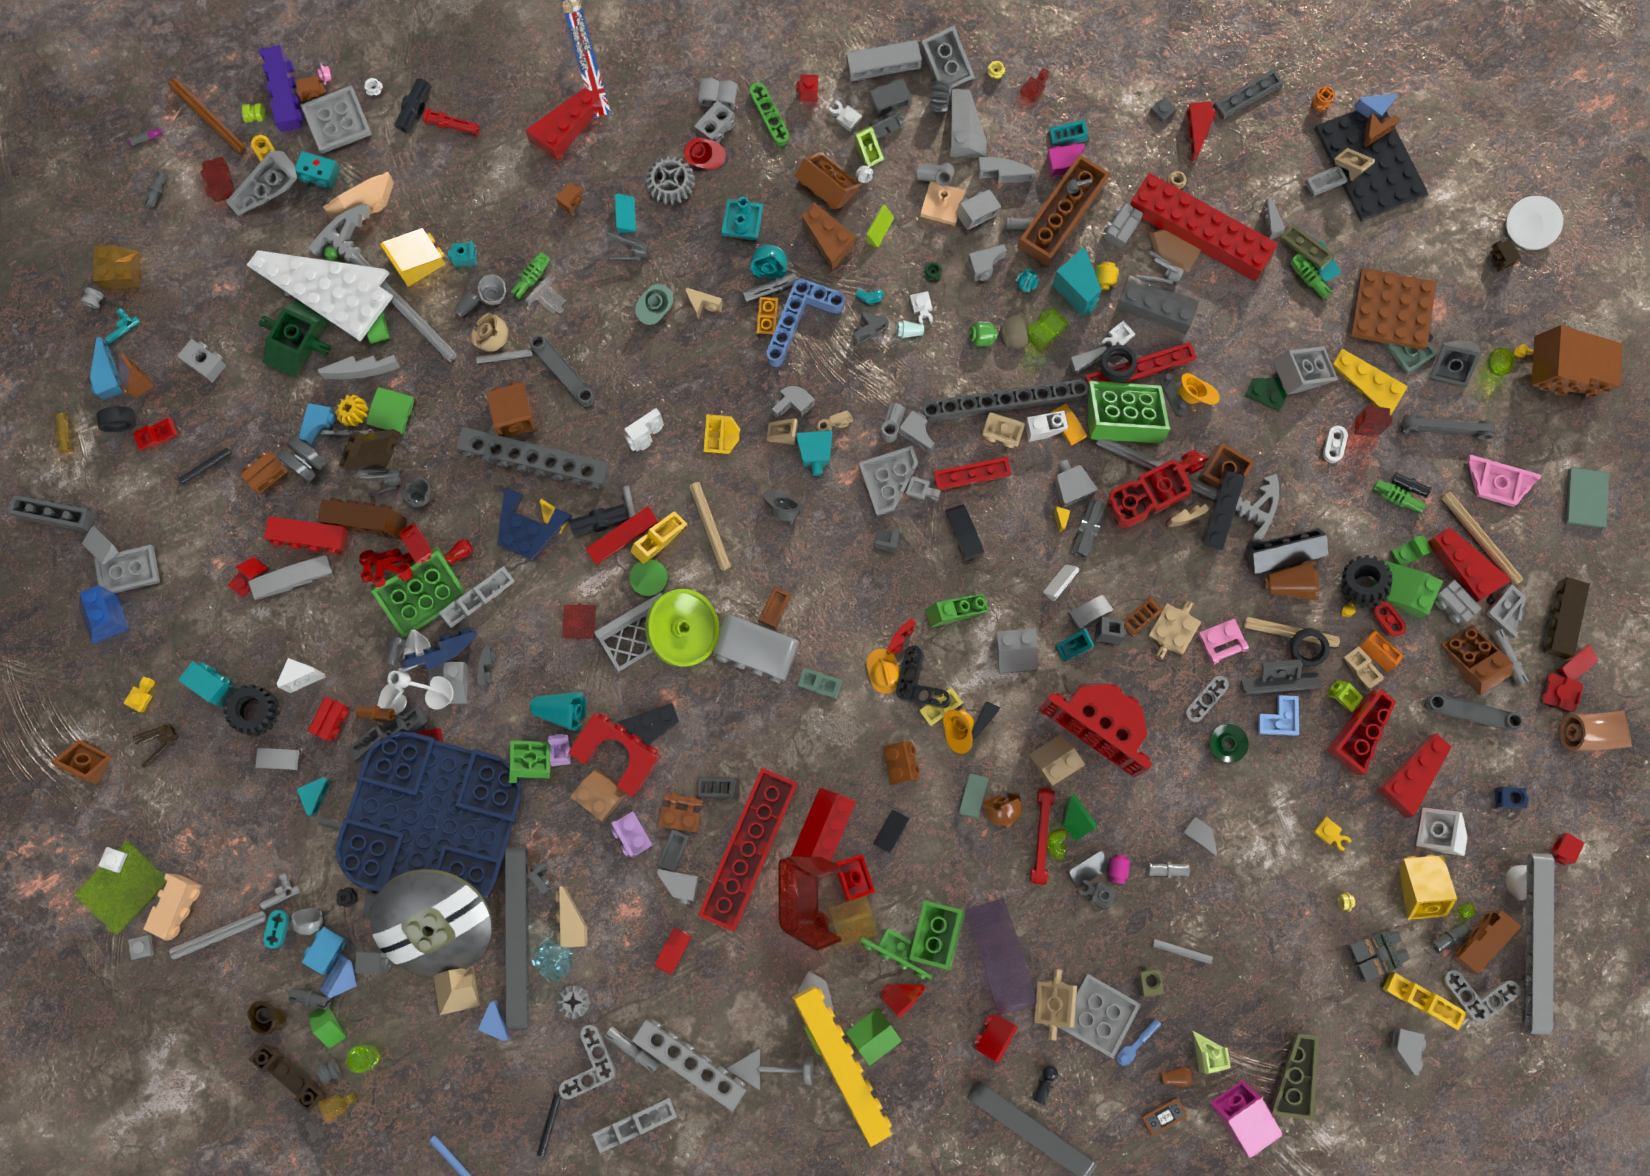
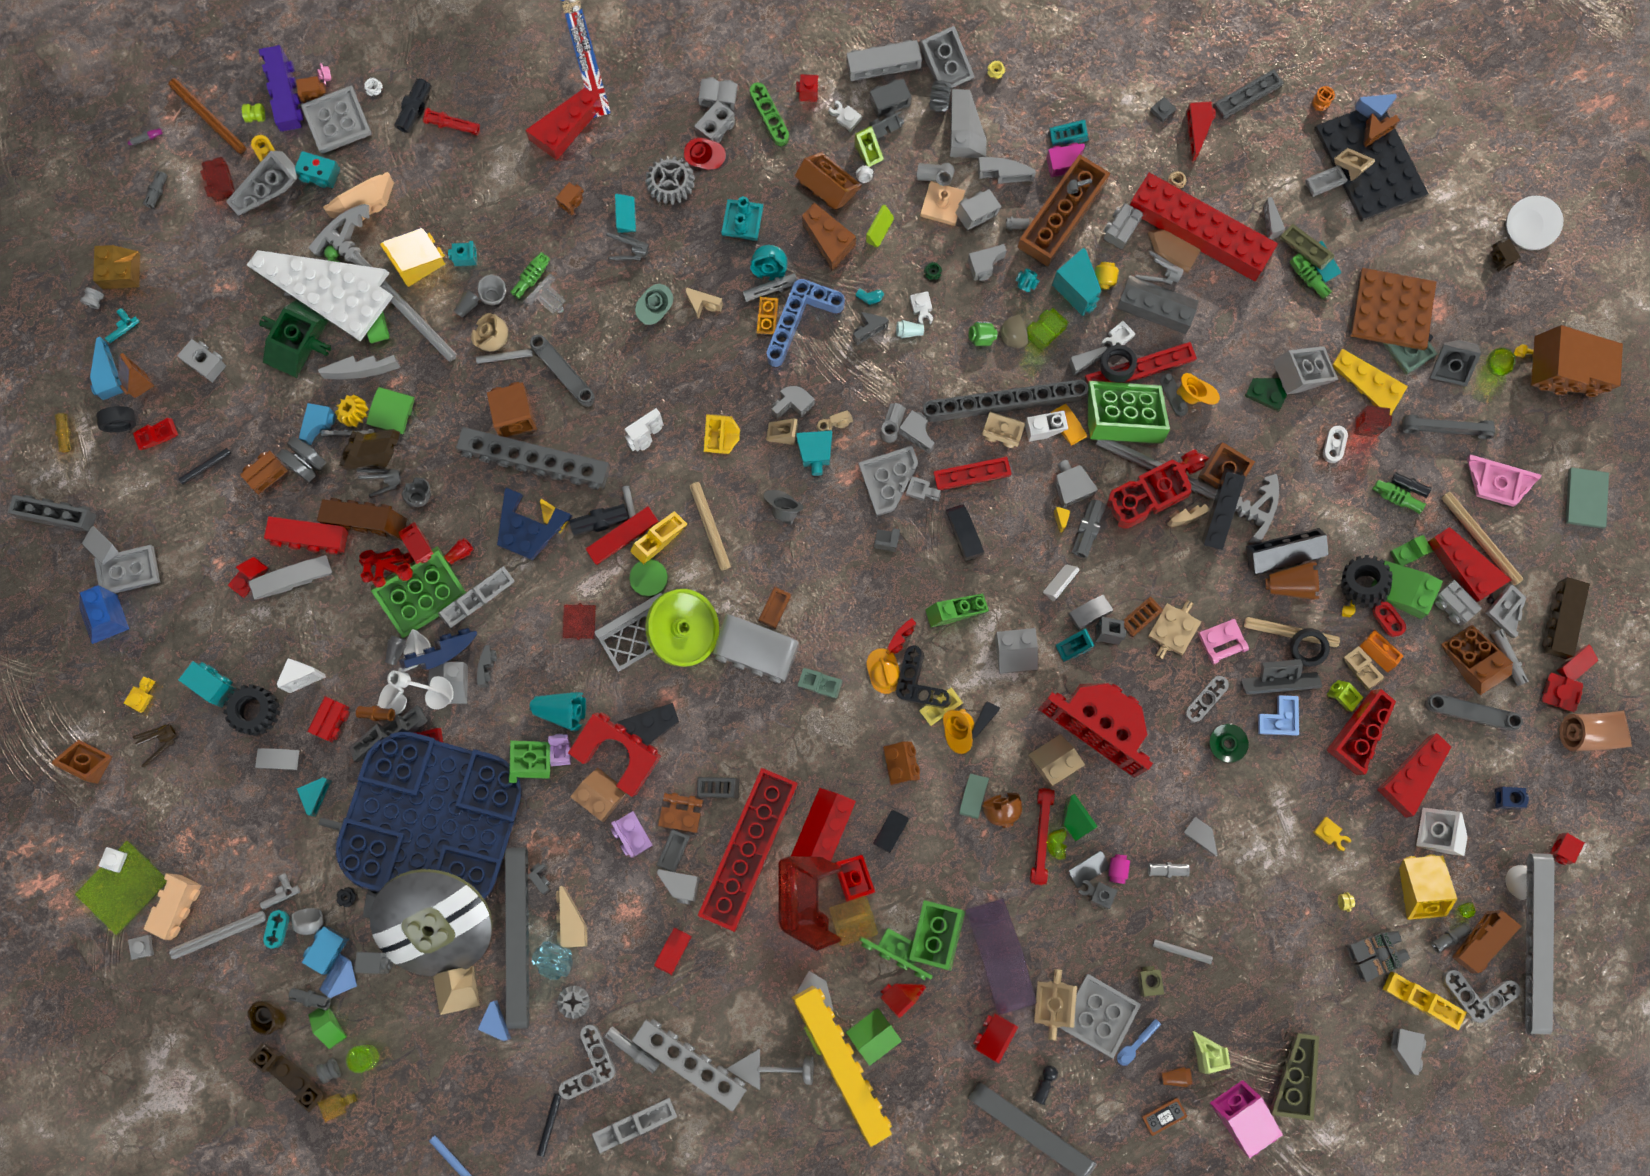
(1034, 87): clear red plate -> none

